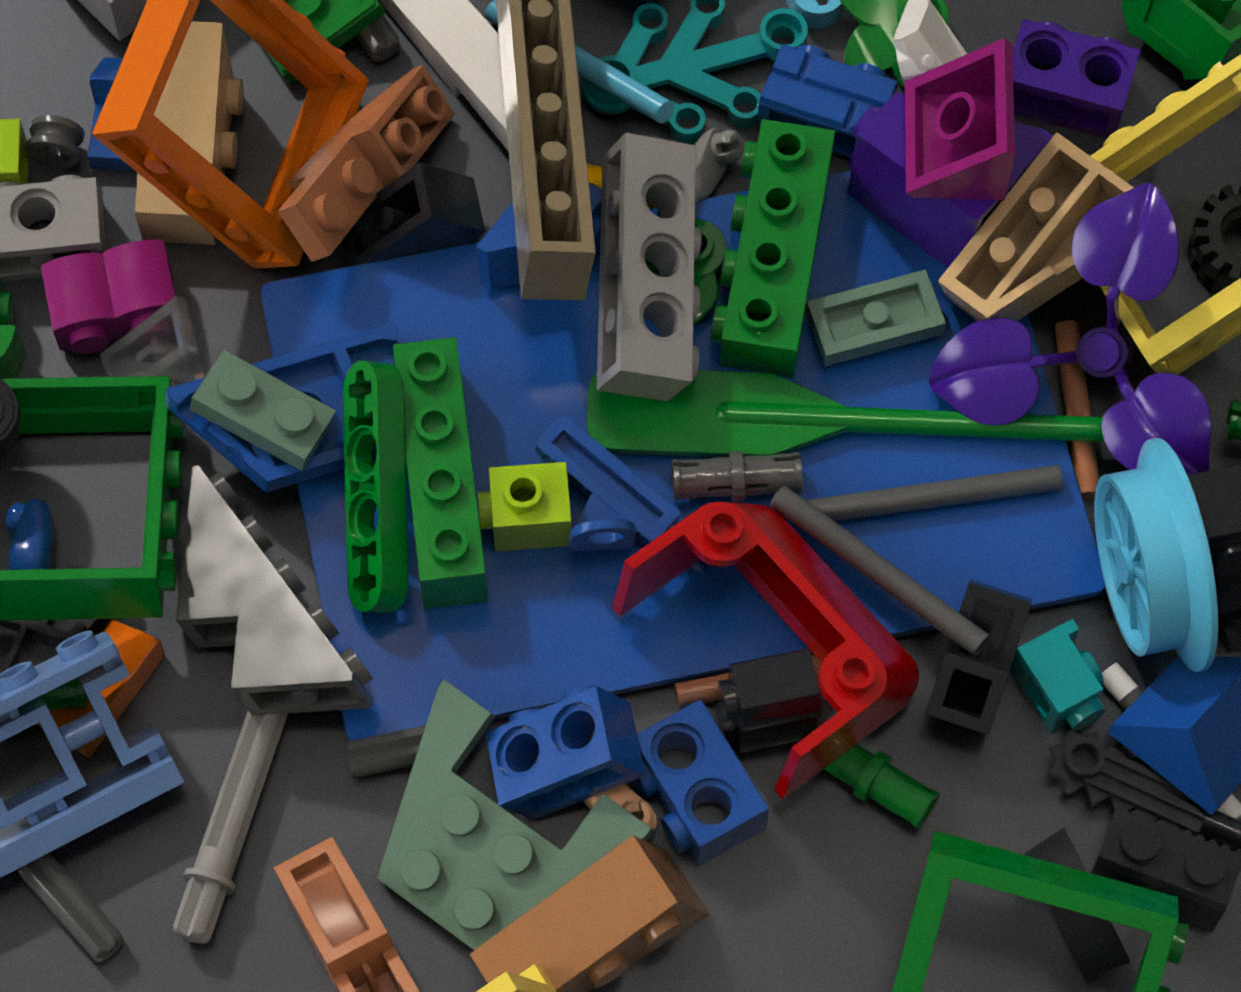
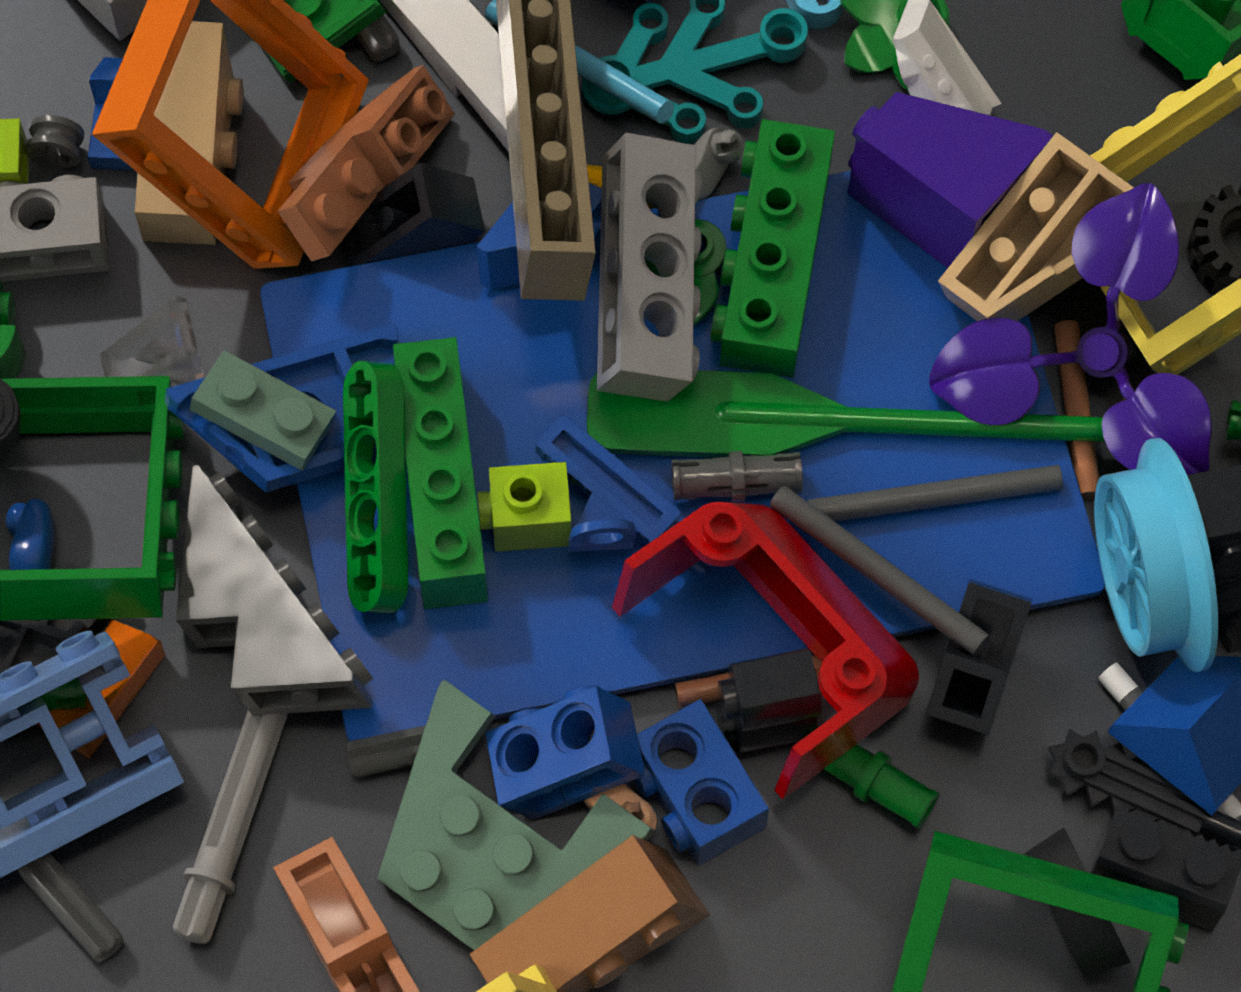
(106, 294): magenta brick -> none
(822, 93): blue brick -> none
(875, 317): sand green plate -> none
(962, 127): magenta slope -> none
(1060, 679): teal brick -> none
(1065, 92): dark purple brick -> none

